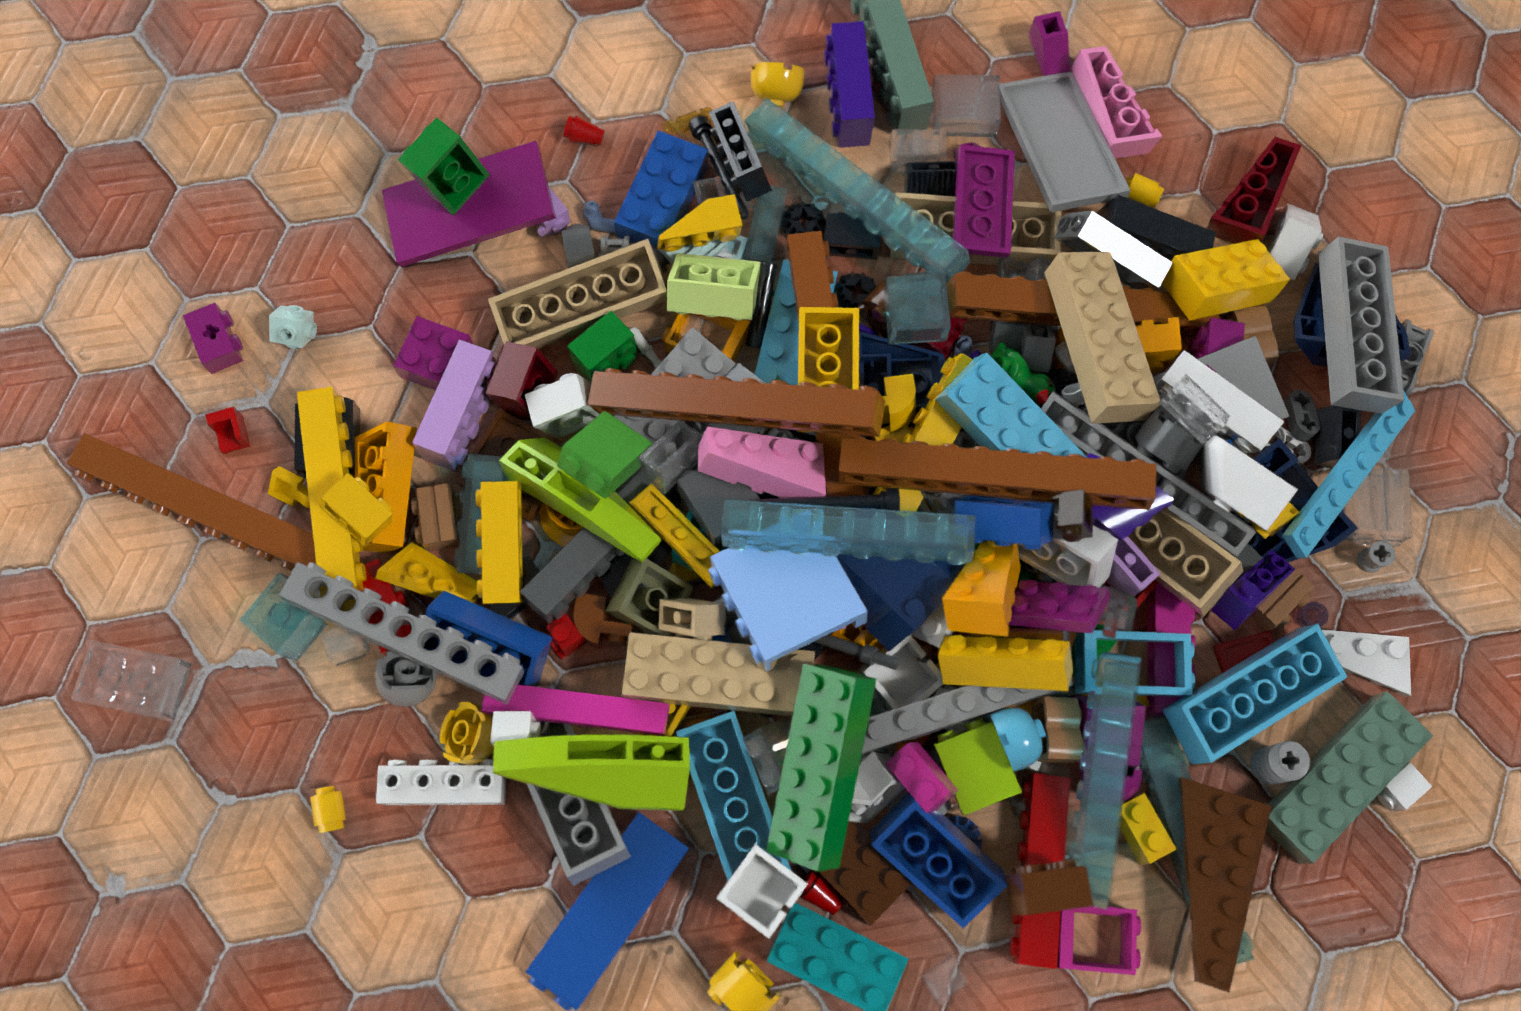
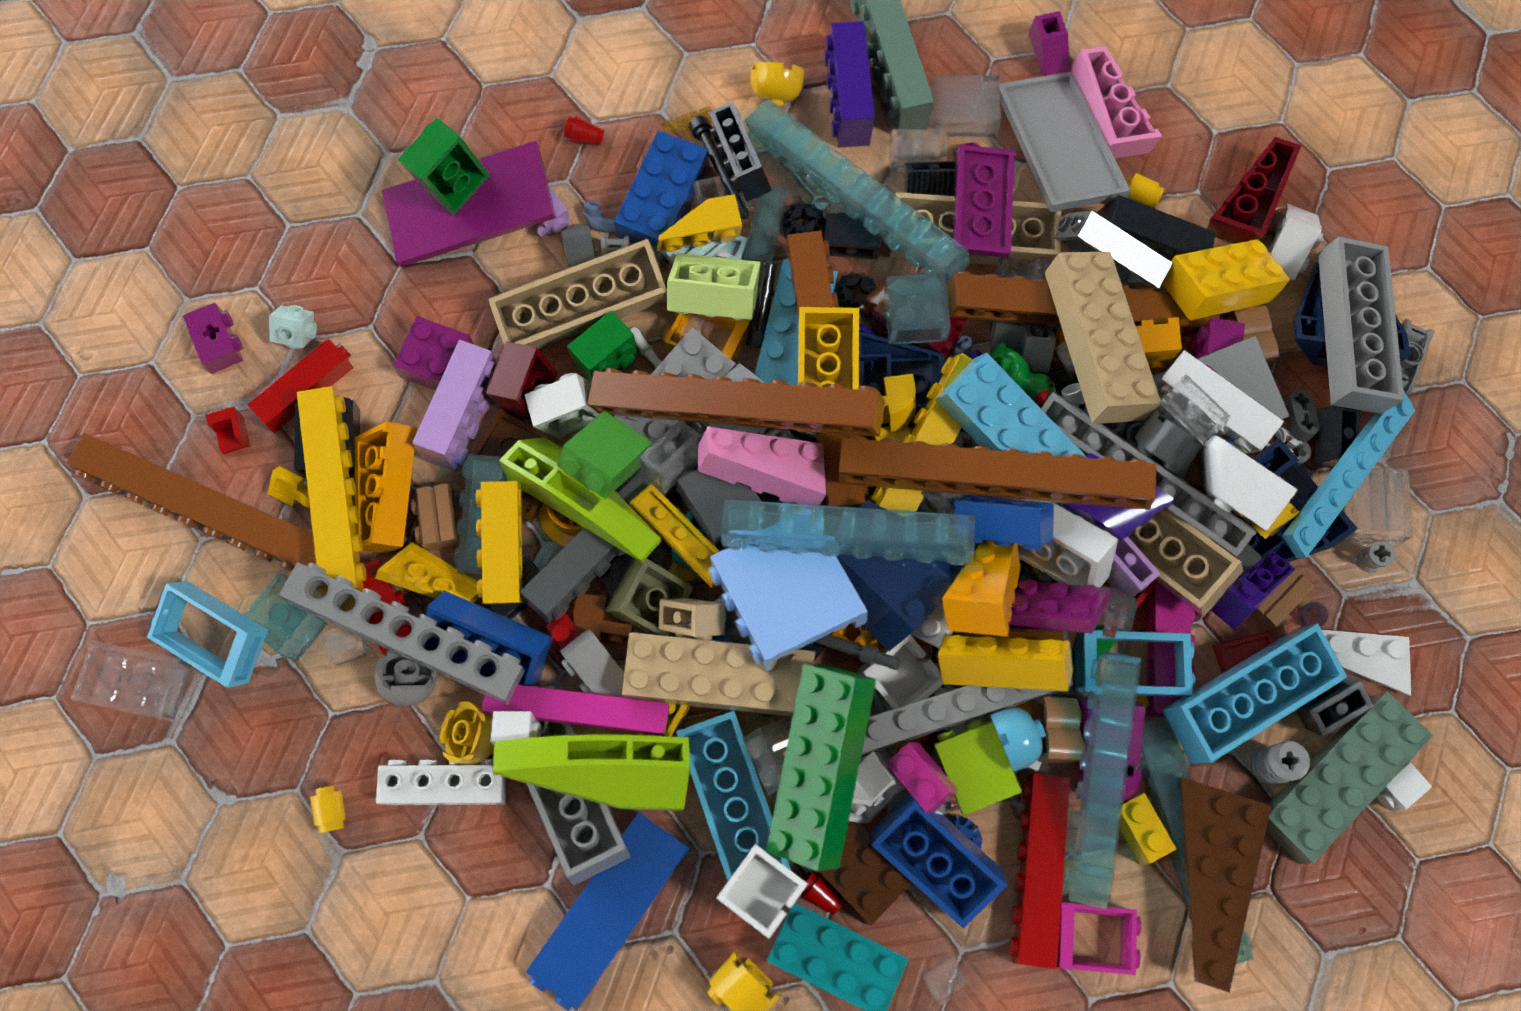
(245, 647): none -> medium azure window
(317, 370): none -> red brick
(357, 509): yellow brick -> none
(593, 665): none -> light grey brick
(886, 500): black piece -> none
(1049, 888): reddish brown brick -> none
(1074, 515): dark brown brick -> none
(1335, 707): none -> black brick

